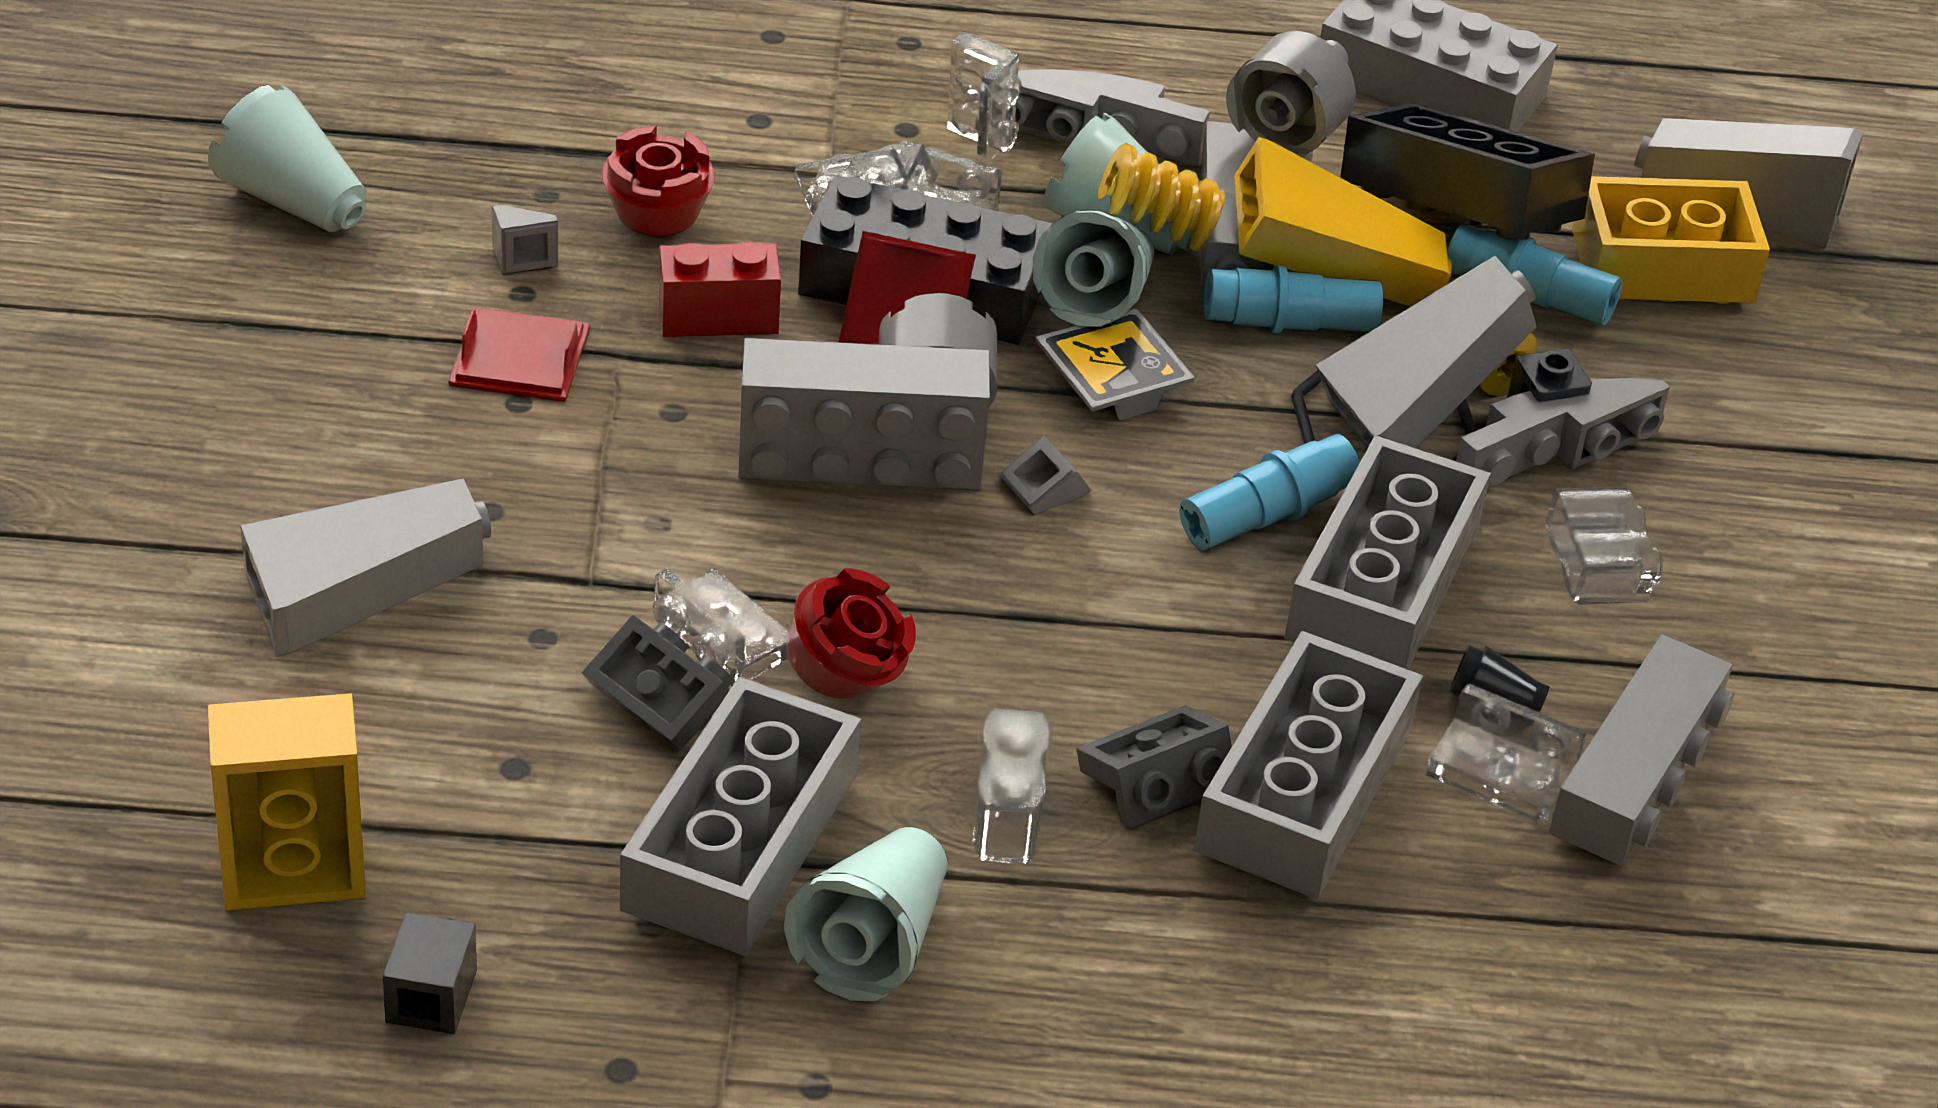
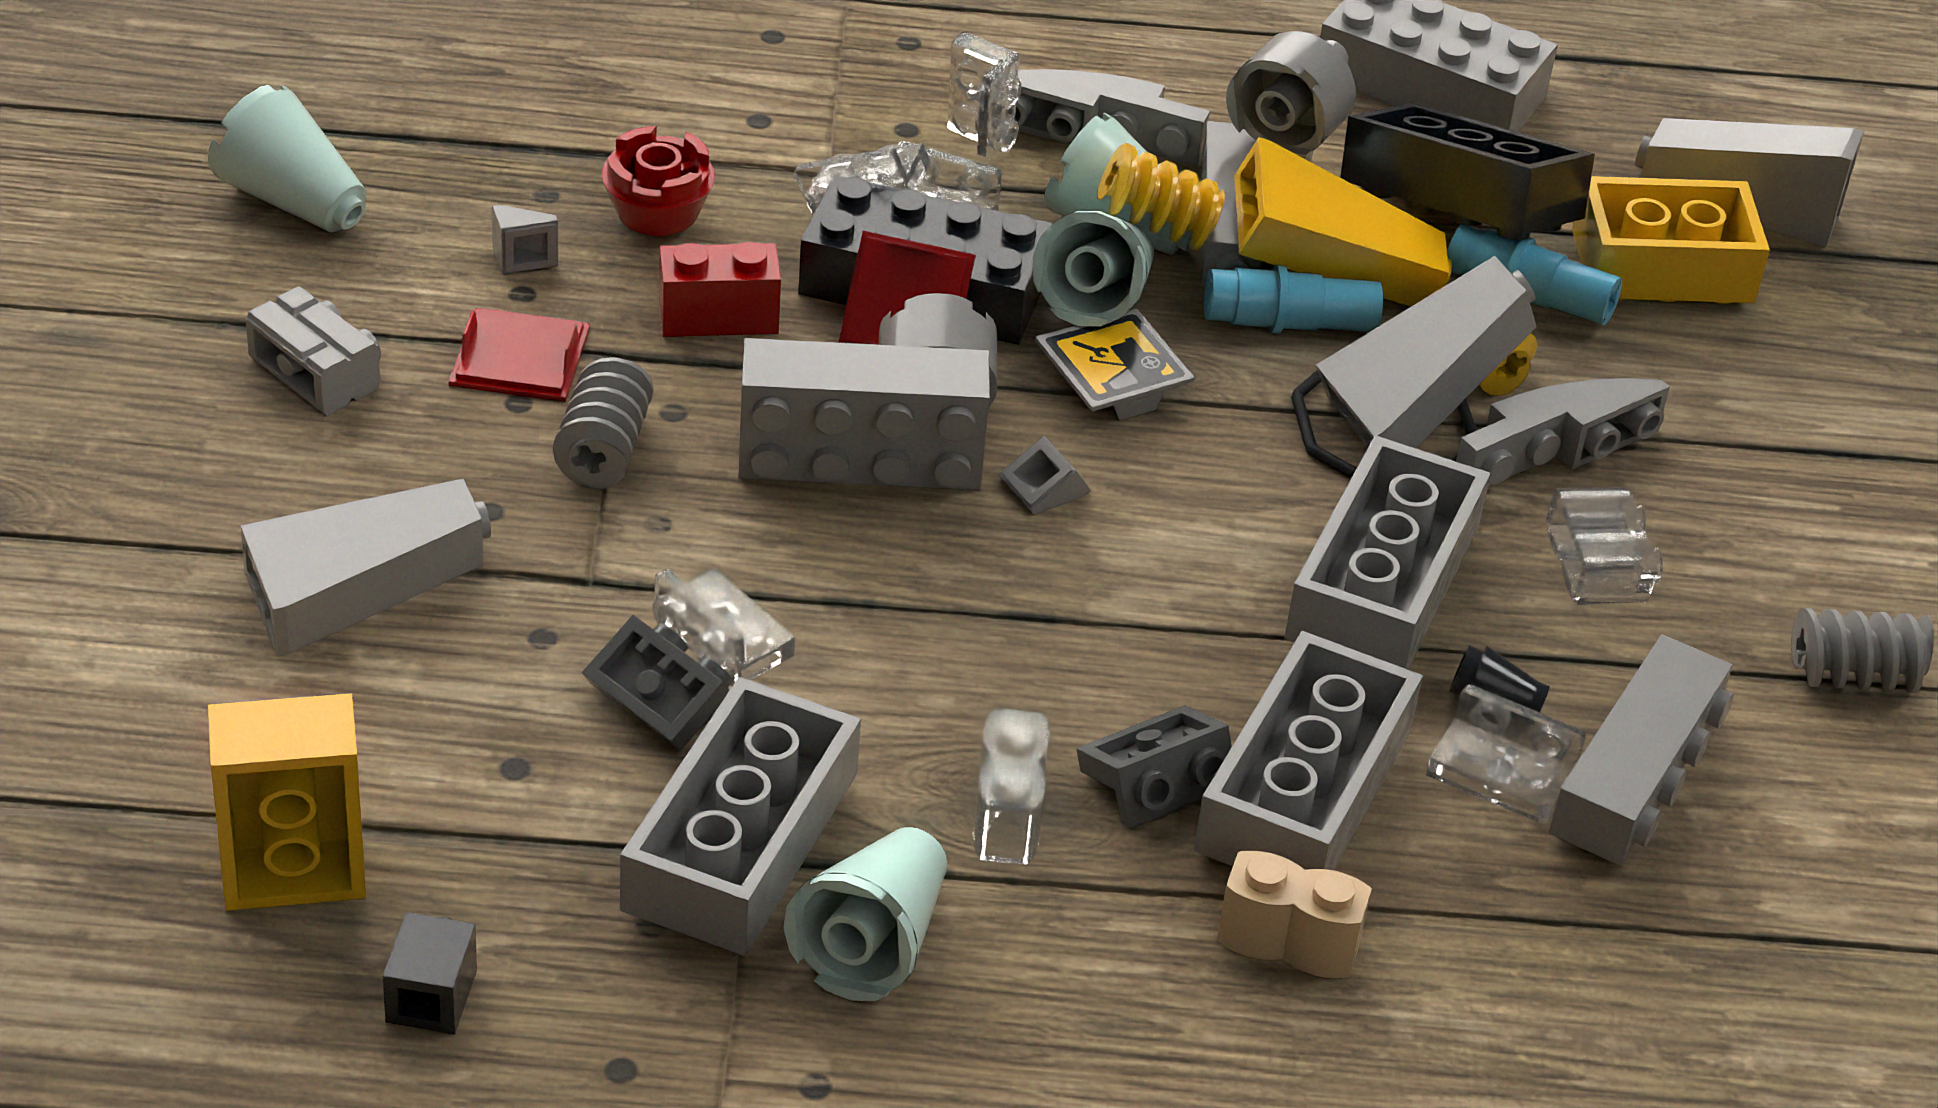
(314, 350): none -> light grey brick
(602, 422): none -> light grey piece
(848, 635): red cone -> none
(1270, 491): medium azure piece -> none
(1293, 914): none -> tan brick
(1549, 376): black bracket -> none
(1862, 647): none -> light grey piece

